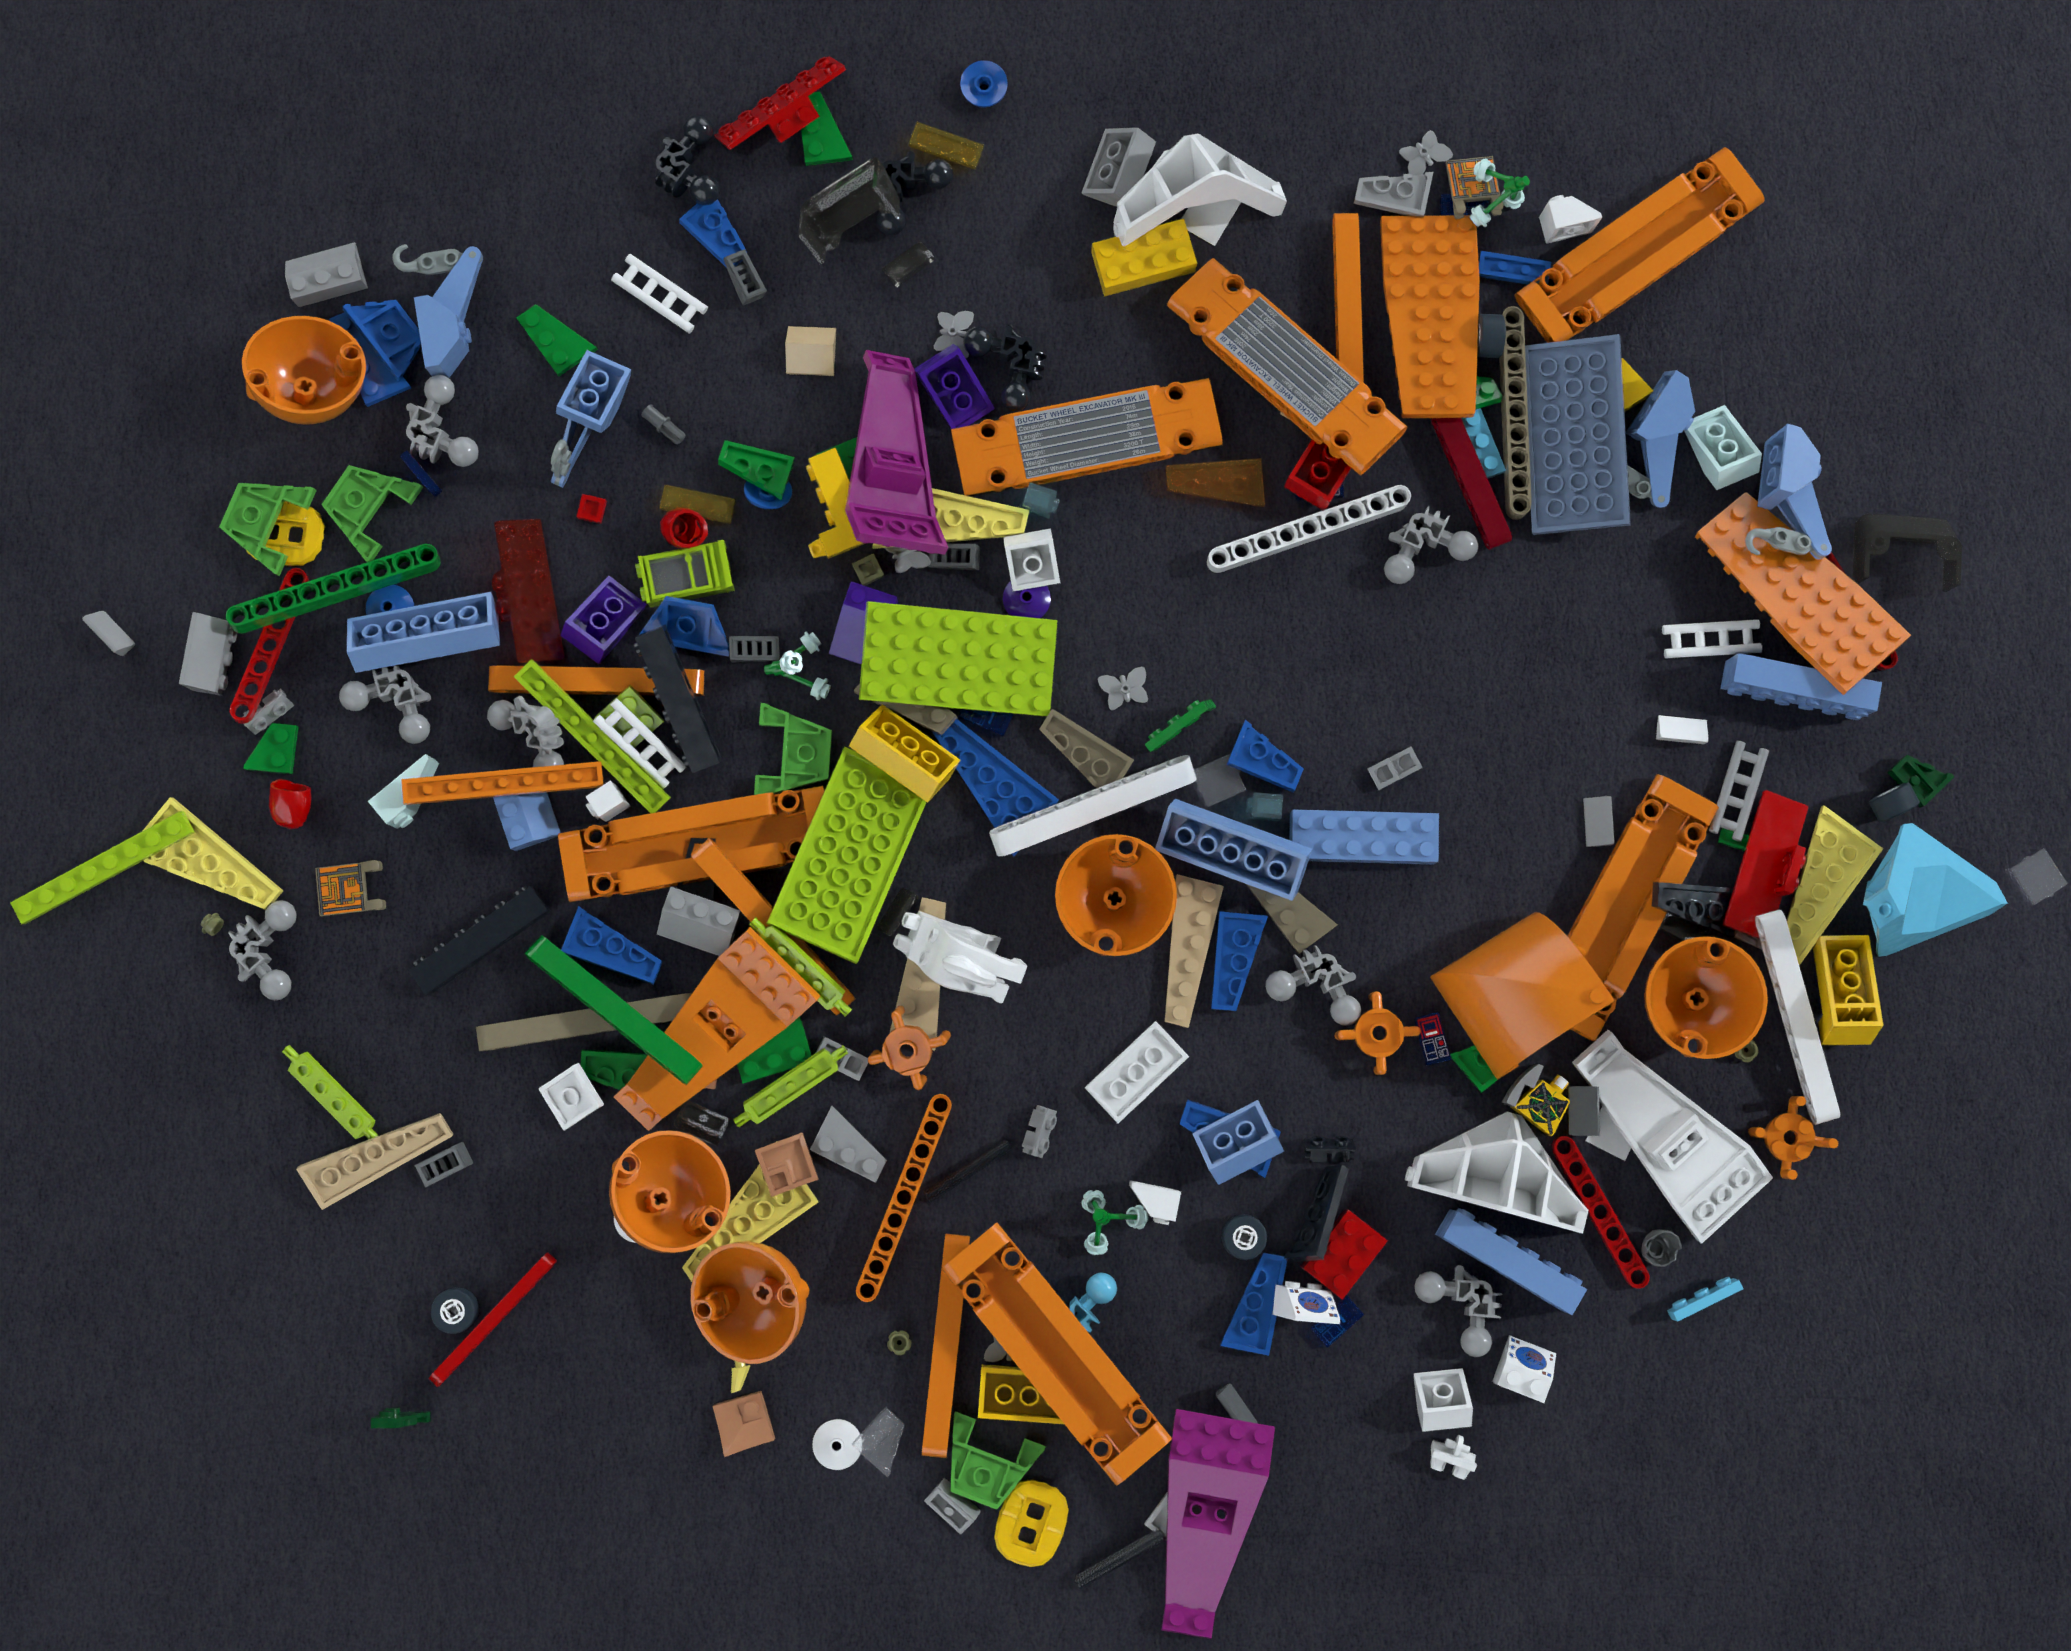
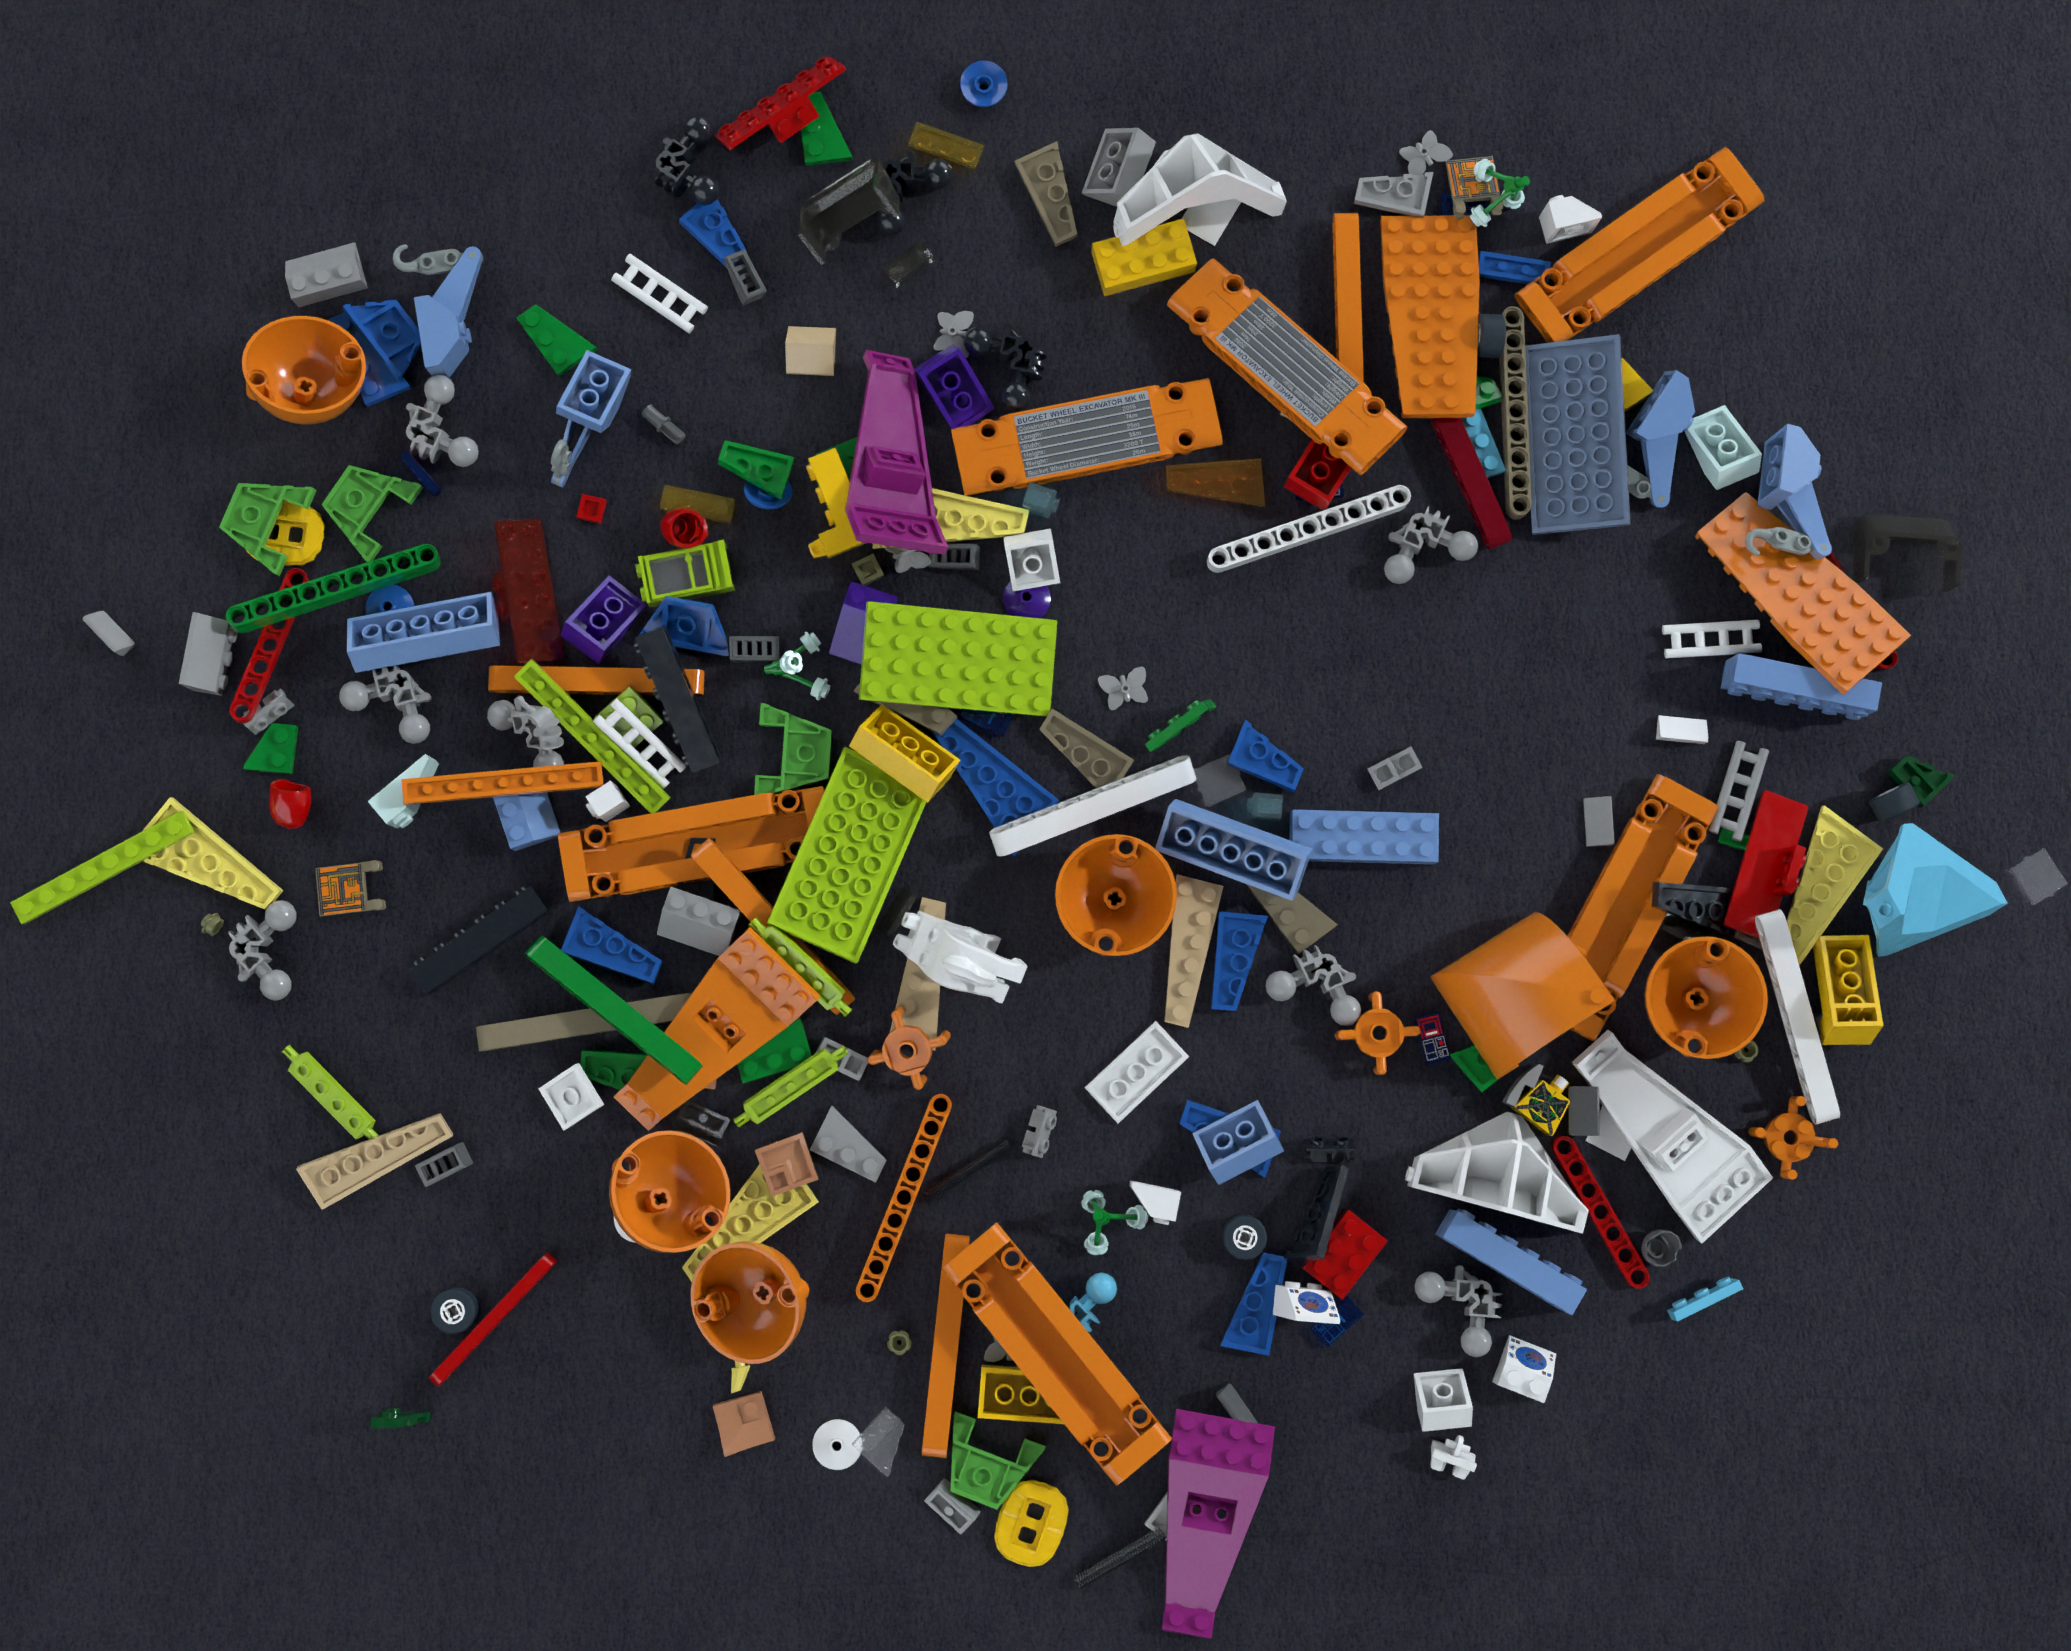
(1047, 186): none -> dark tan wing

